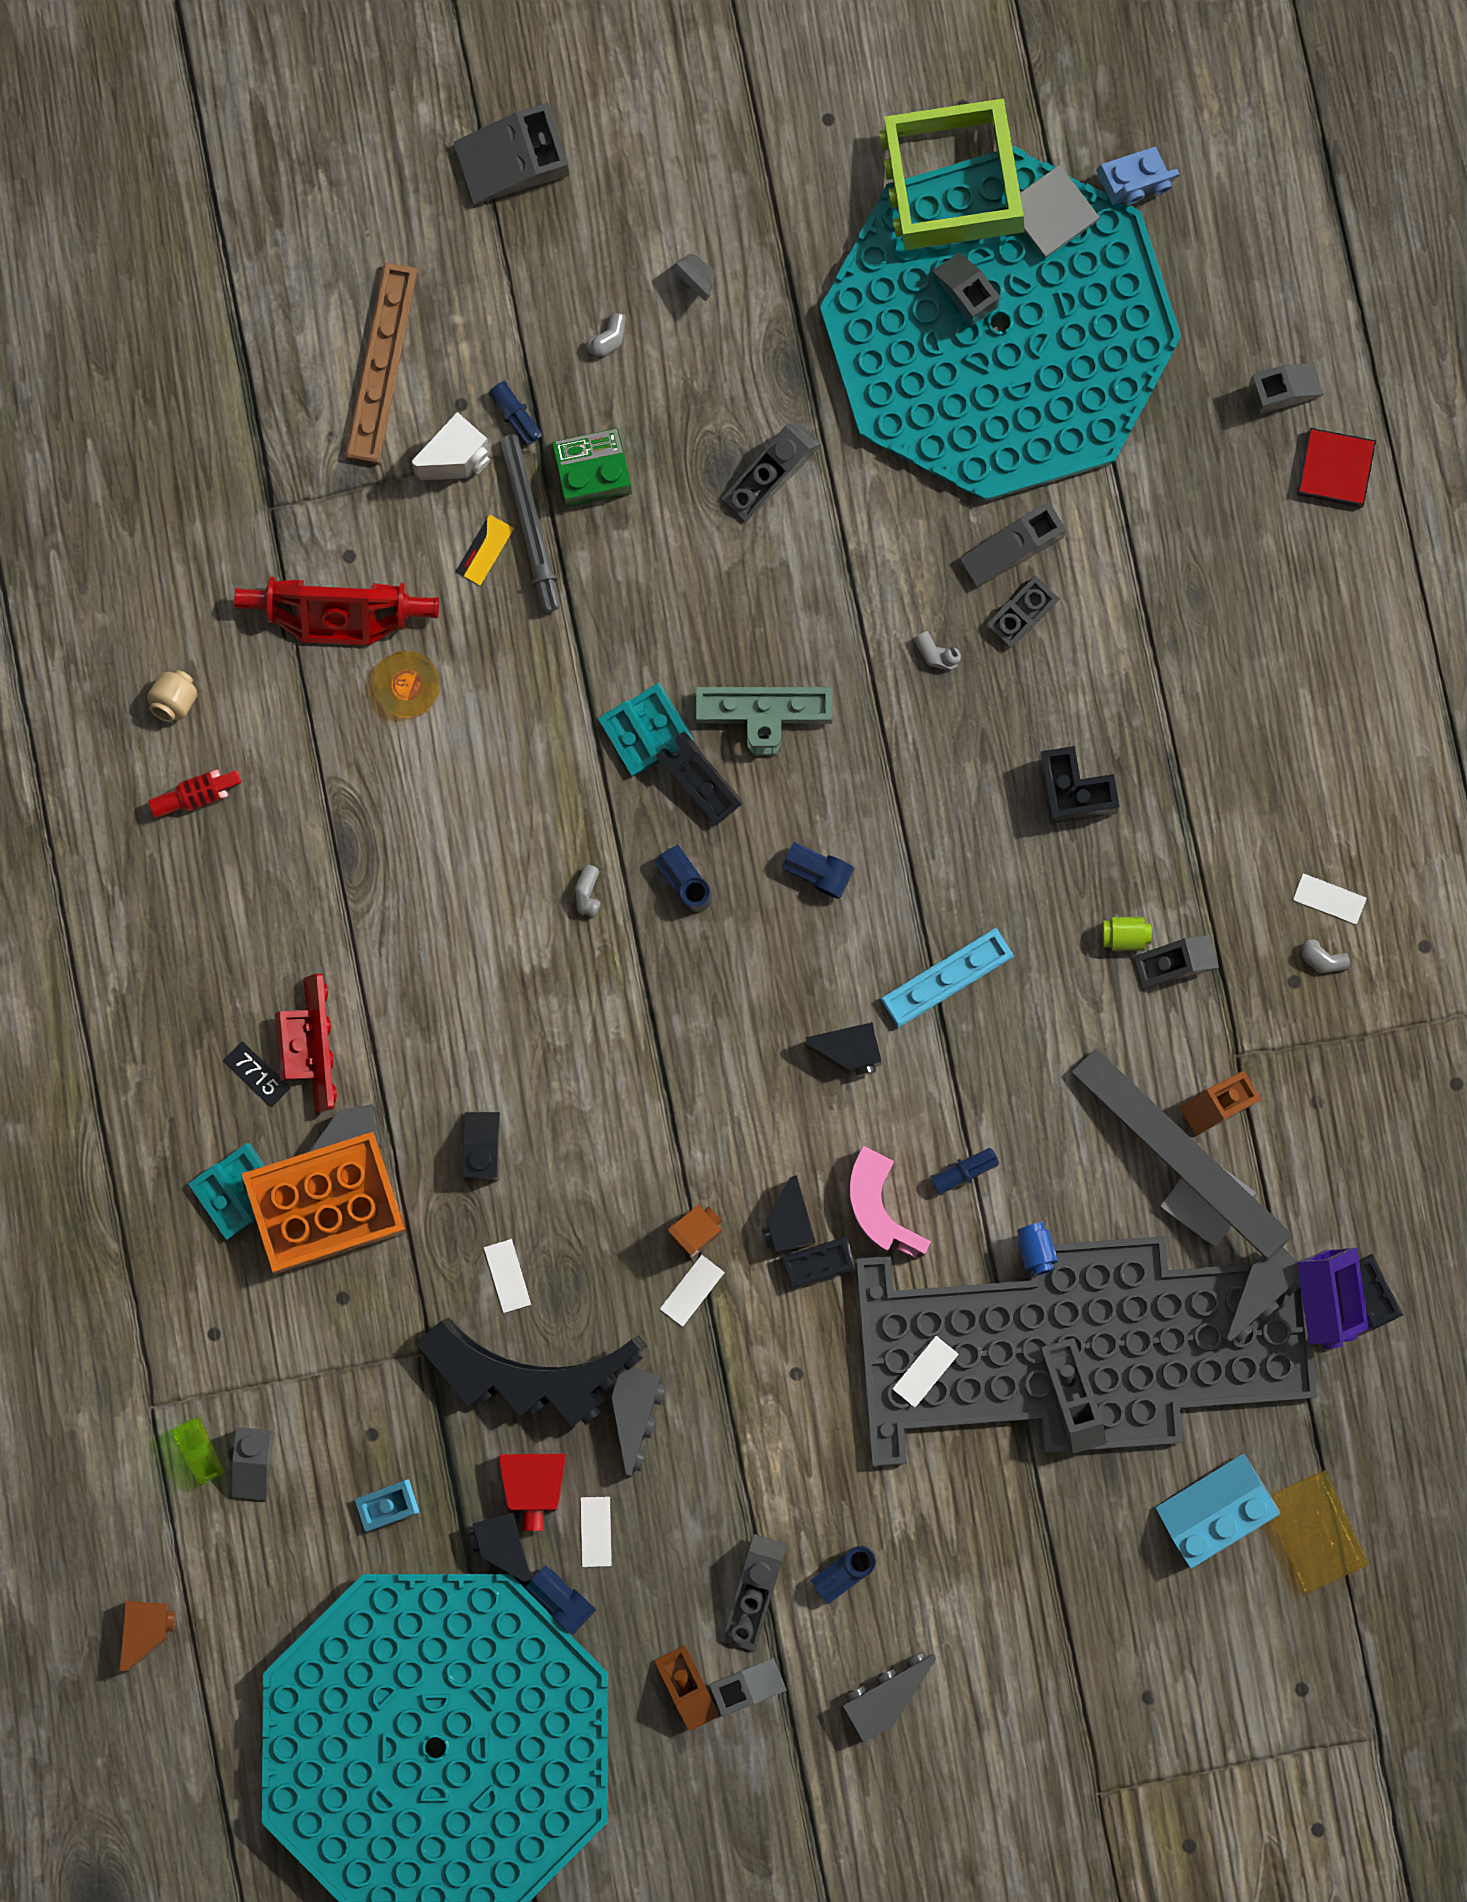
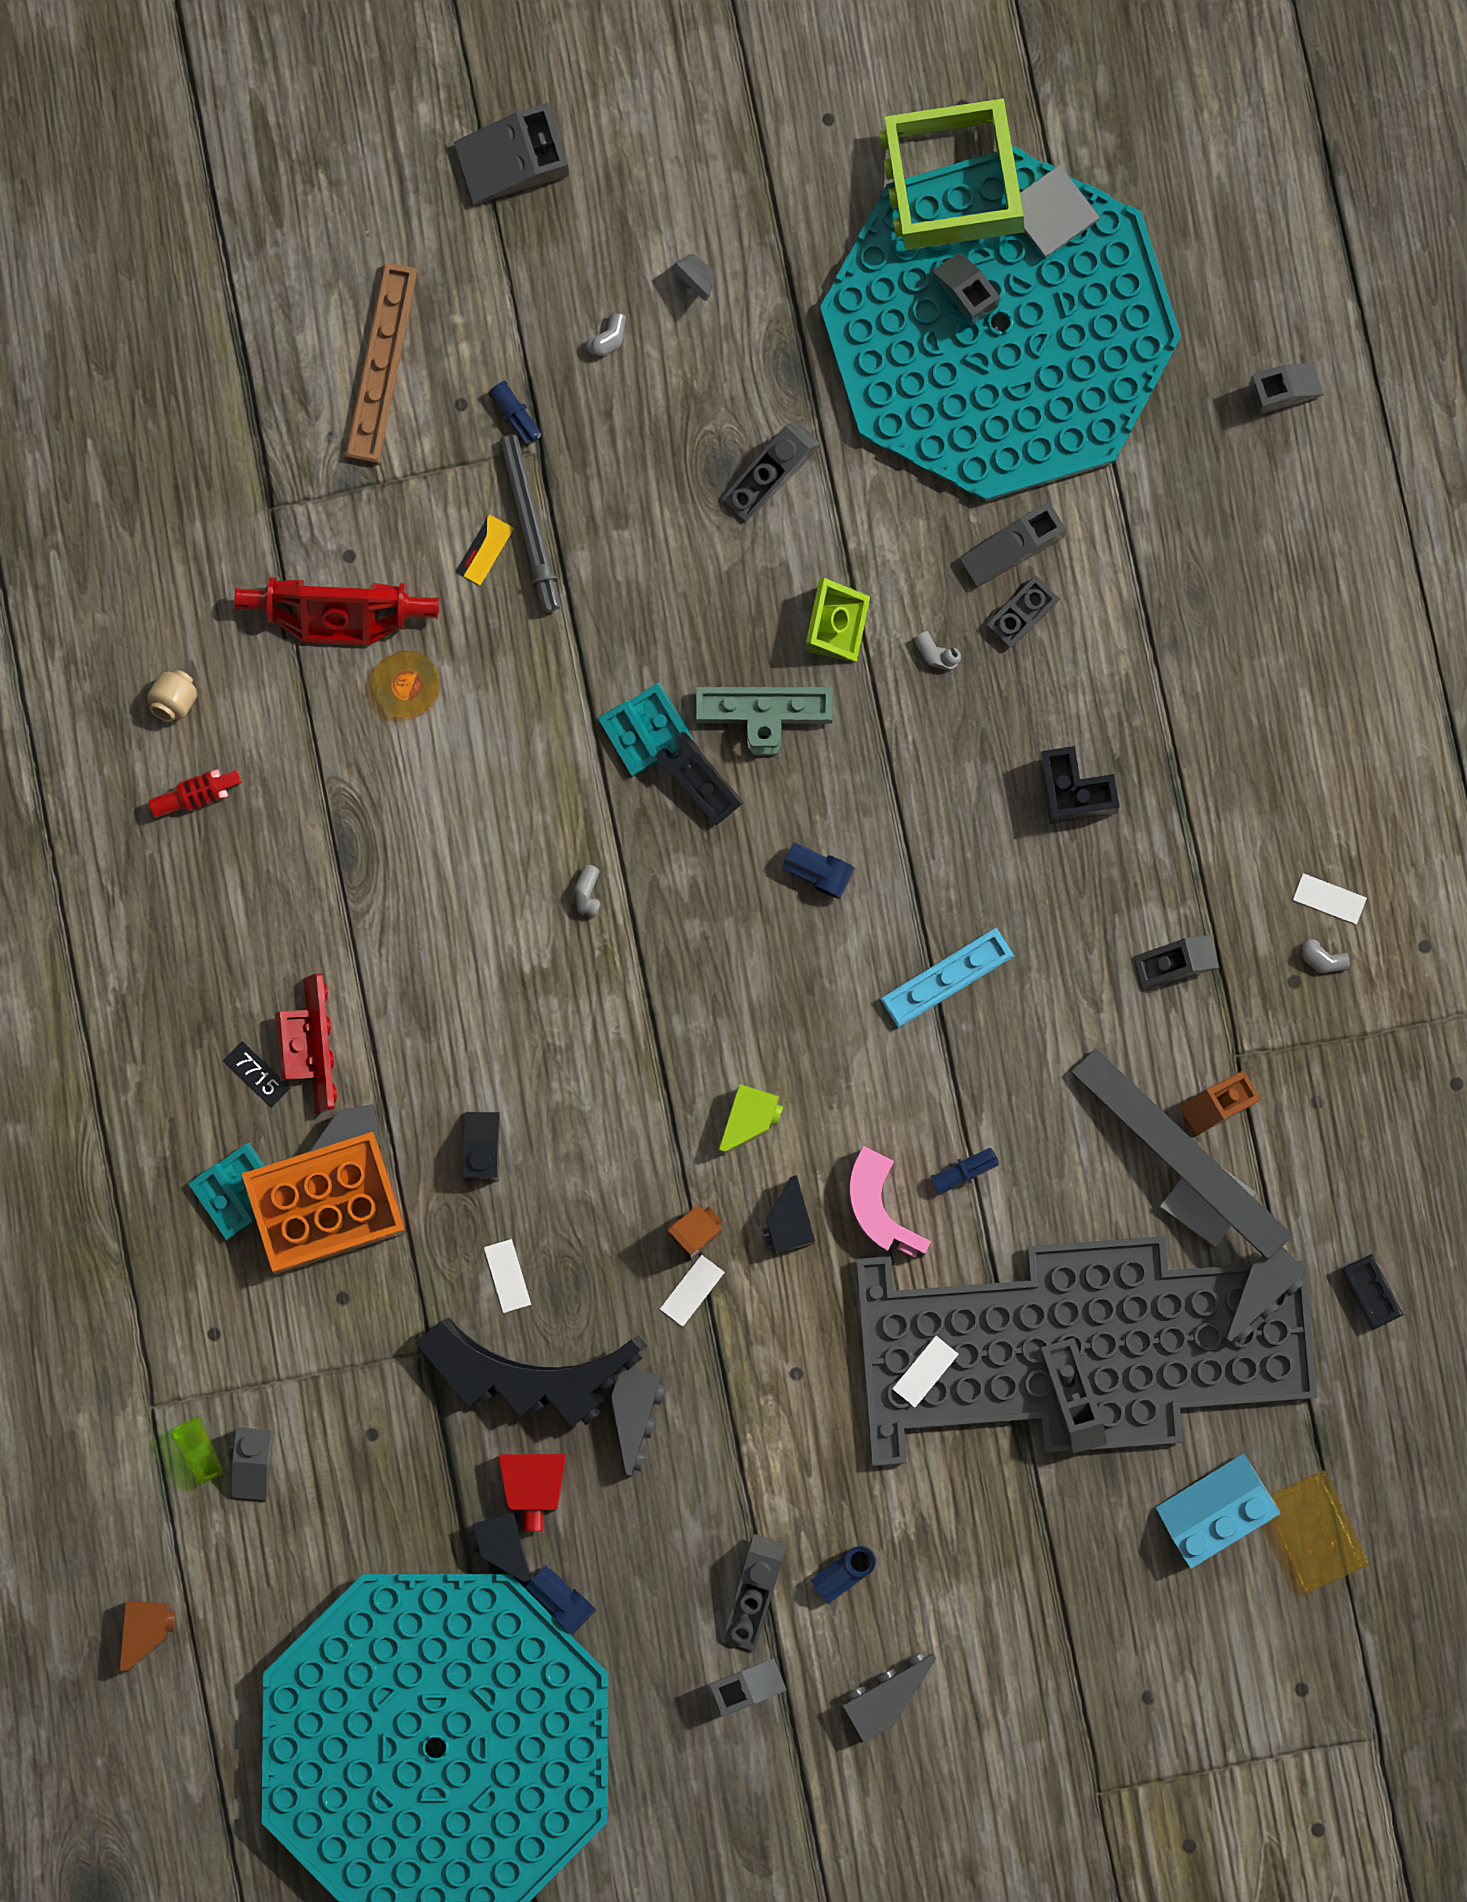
(387, 1506): medium azure slope -> none
(453, 452): white slope -> none
(592, 467): green slope -> none
(596, 1531): white sticker -> none
(683, 877): dark blue piece -> none
(687, 1688): dark orange slope -> none
(750, 1117): none -> lime slope
(818, 1263): black plate -> none
(837, 621): none -> lime slope
(849, 1048): black slope -> none
(1036, 1248): blue brick -> none
(1126, 933): lime brick -> none
(1135, 176): medium blue bracket -> none
(1333, 1297): dark purple window -> none
(1336, 467): red tile -> none

